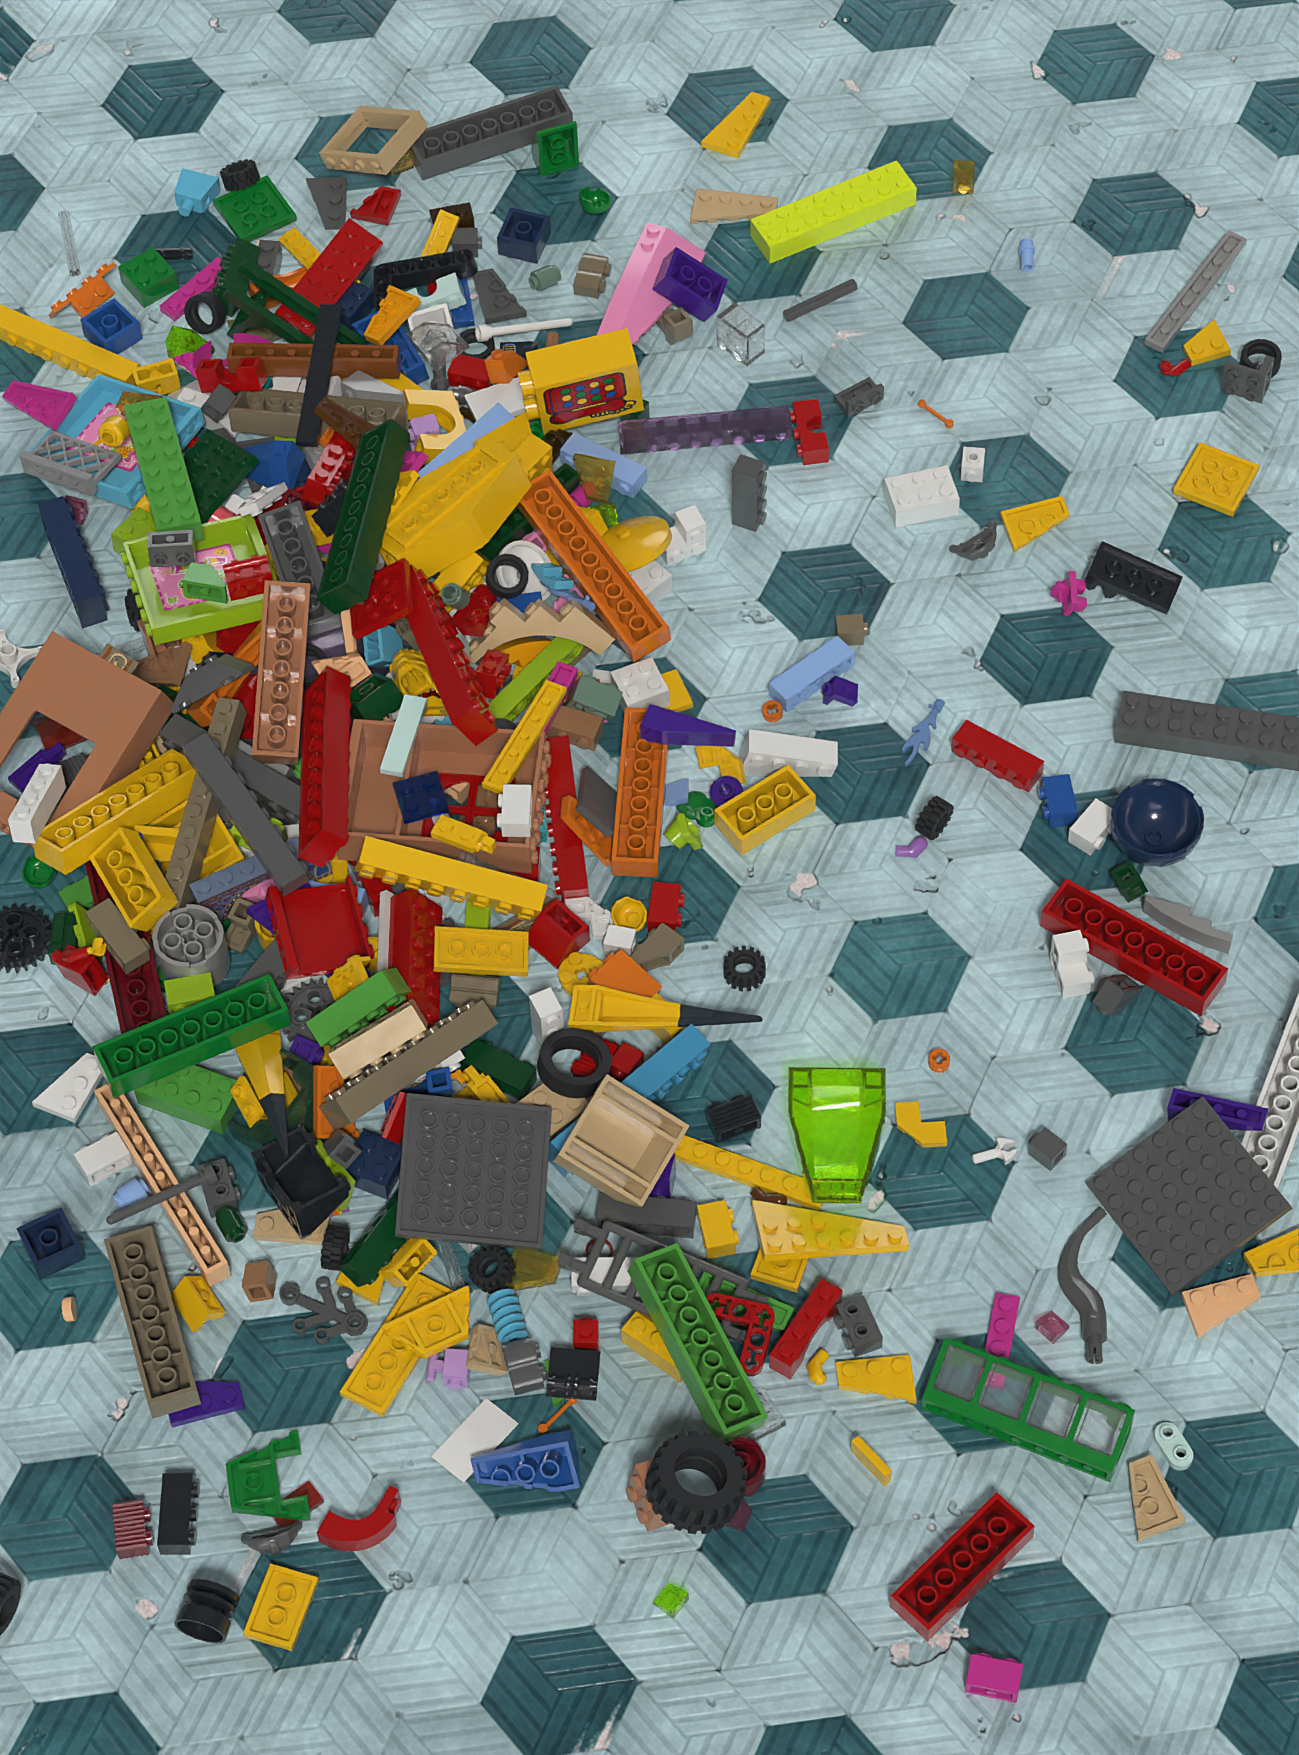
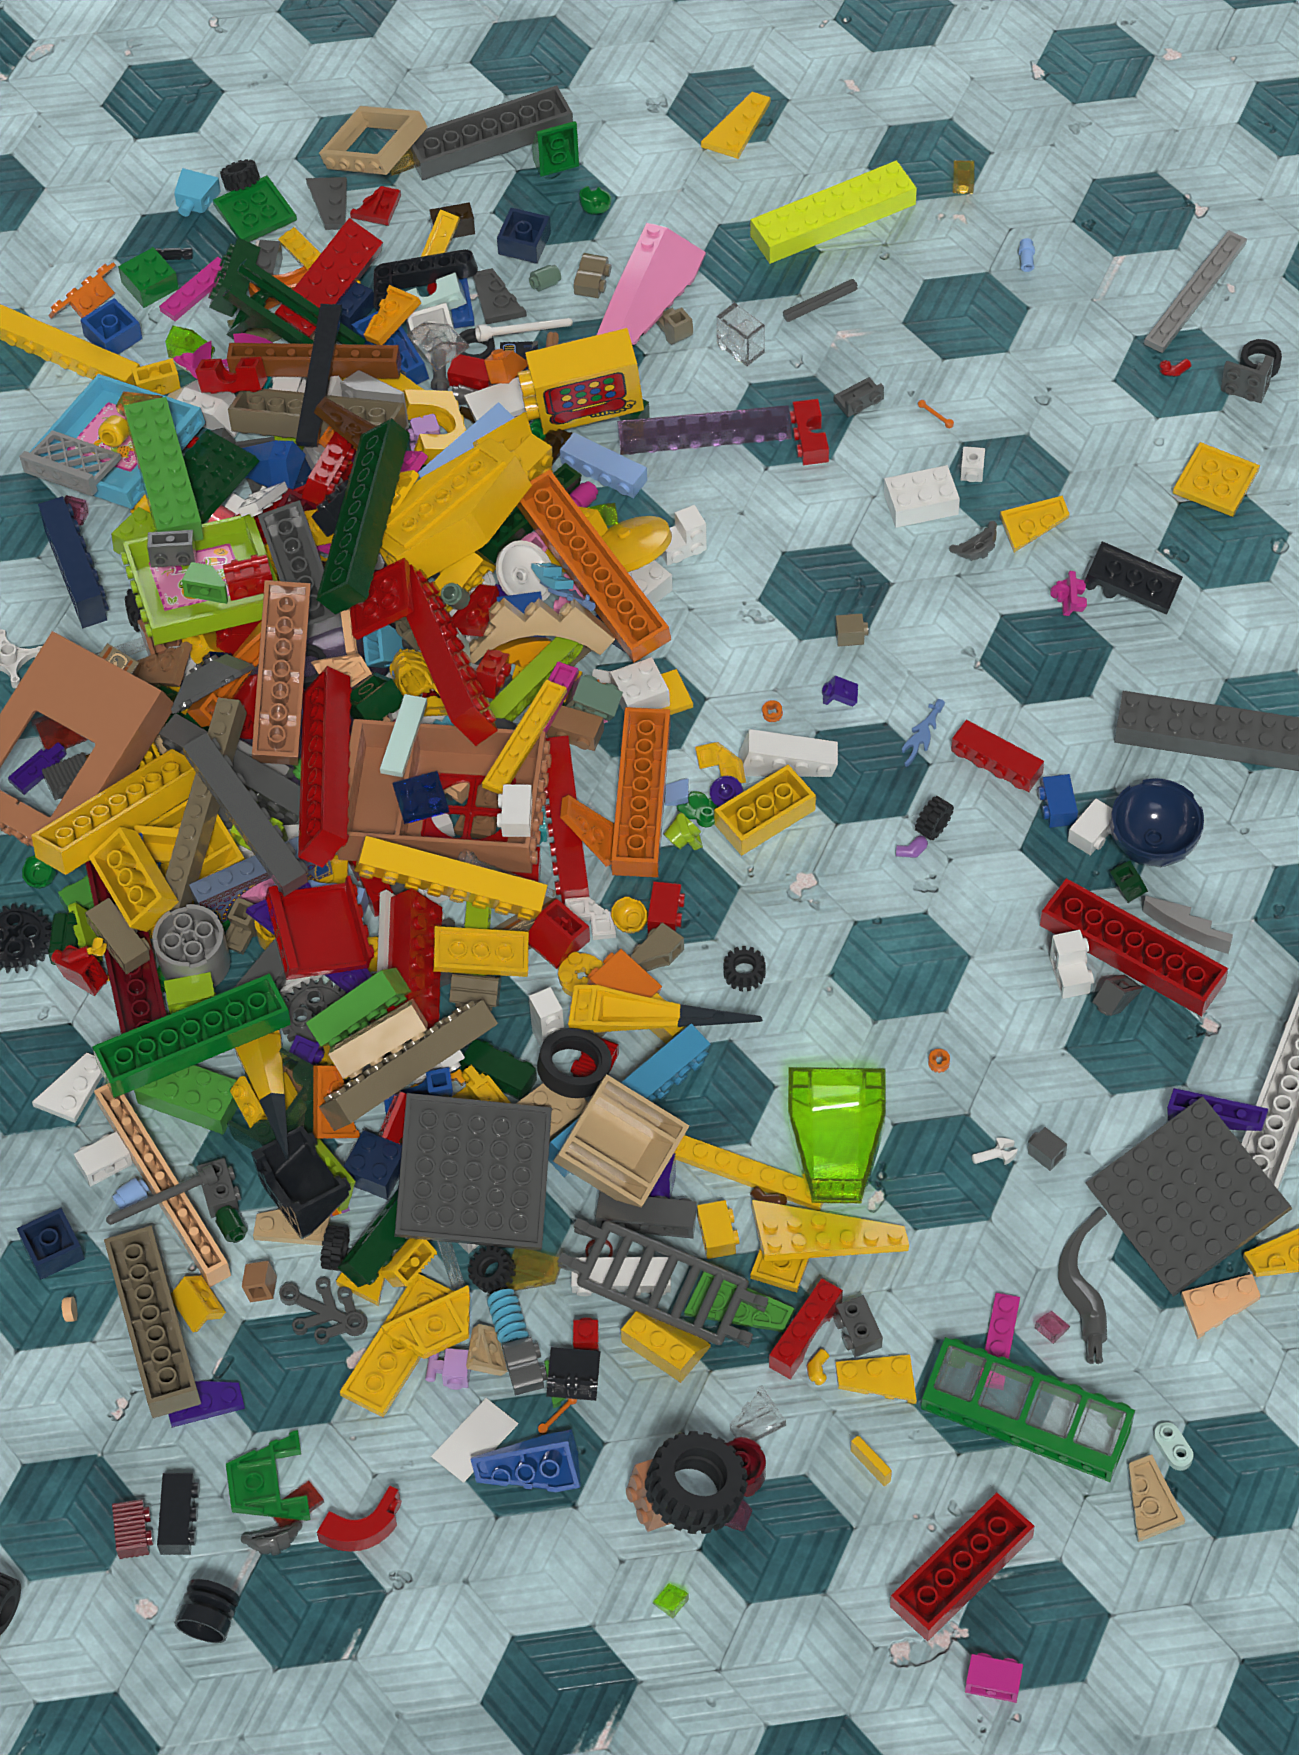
(37, 803): white brick -> none
(41, 403): dark pink wing -> none
(69, 243): clear axle -> none
(216, 307): black tyre -> none
(218, 403): dark grey brick -> none
(281, 1607): yellow plate -> none
(342, 1148): dark grey brick -> none
(348, 976): yellow bracket -> none
(462, 835): yellow hinge -> none
(467, 239): dark grey brick -> none
(511, 560): black tyre -> none
(595, 476): clear yellow wing -> none
(597, 801): dark grey tile -> none
(619, 938): white panel -> none
(625, 1062): red brick -> none
(674, 728): dark purple slope -> none
(690, 284): dark purple brick -> none
(697, 1343): bright green brick -> none
(721, 205): tan wing -> none
(733, 1118): black brick -> none
(748, 493): dark grey brick -> none
(749, 1319): red beam -> none
(811, 673): light blue brick -> none
(924, 1133): yellow tile -> none
(1206, 345): yellow wing -> none

